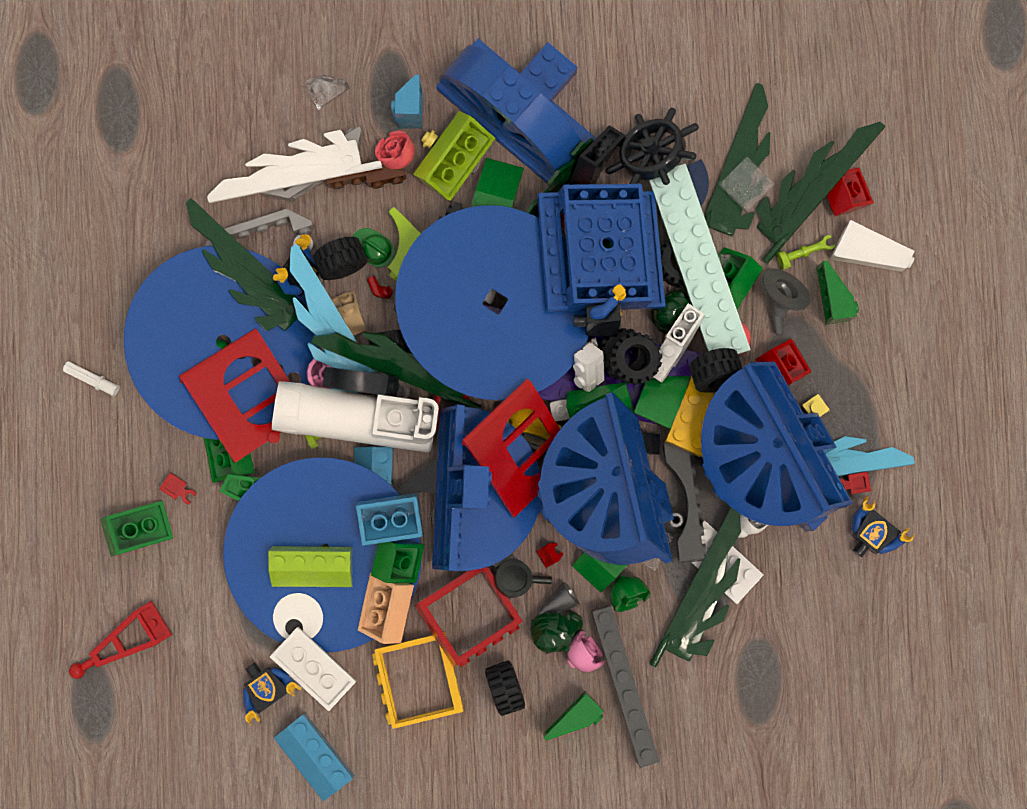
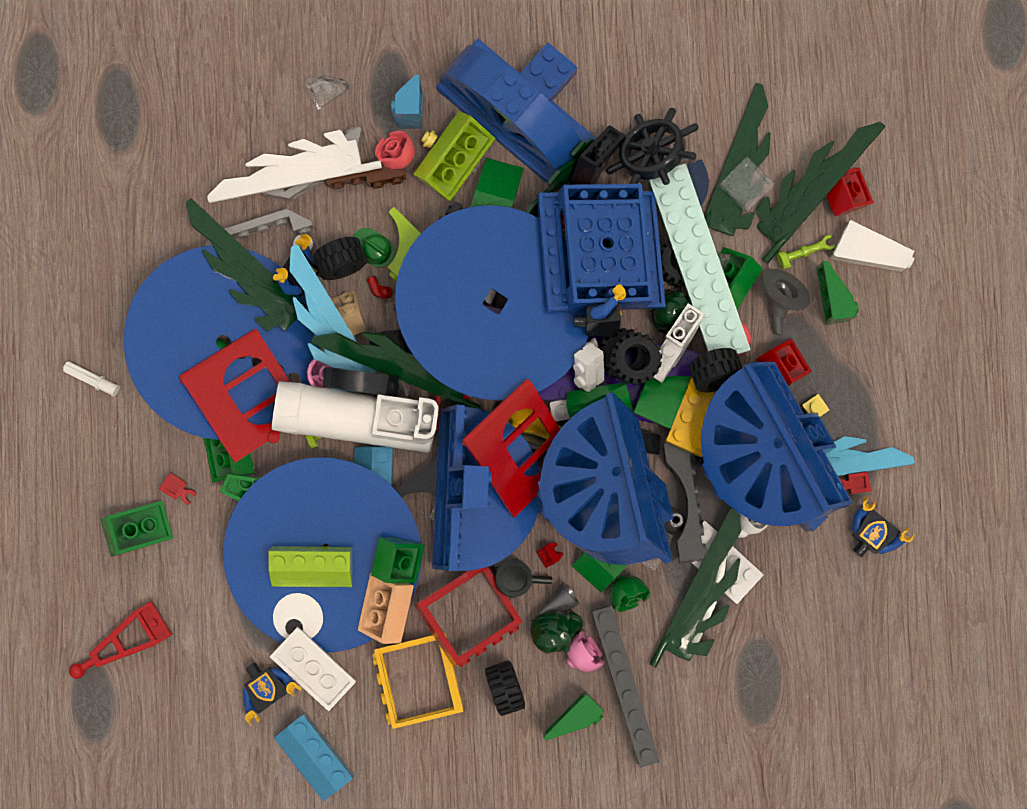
(389, 519): dark azure slope -> none

